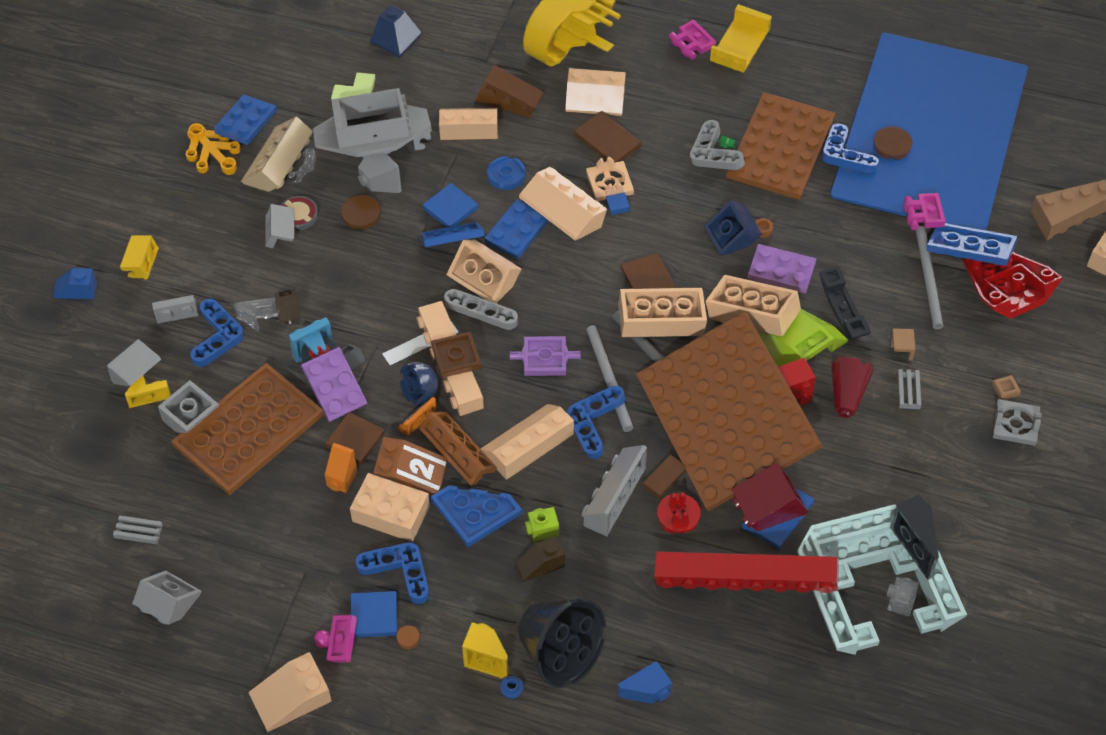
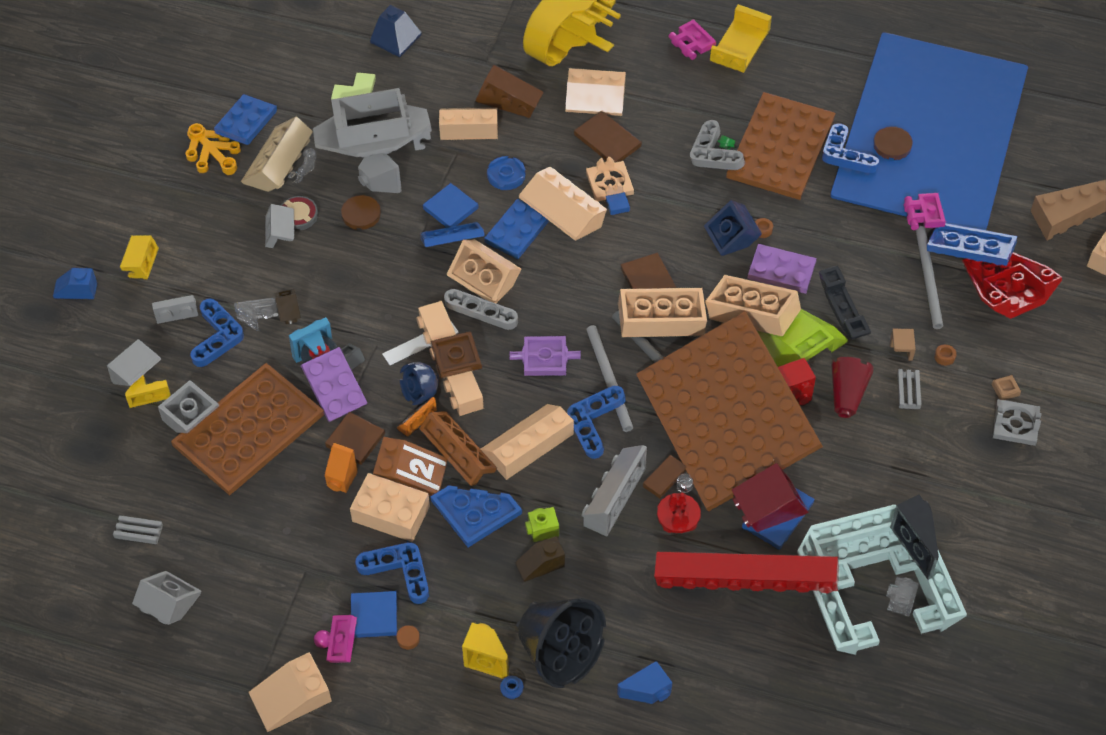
(686, 485): none -> clear hinge
(945, 355): none -> dark orange tile

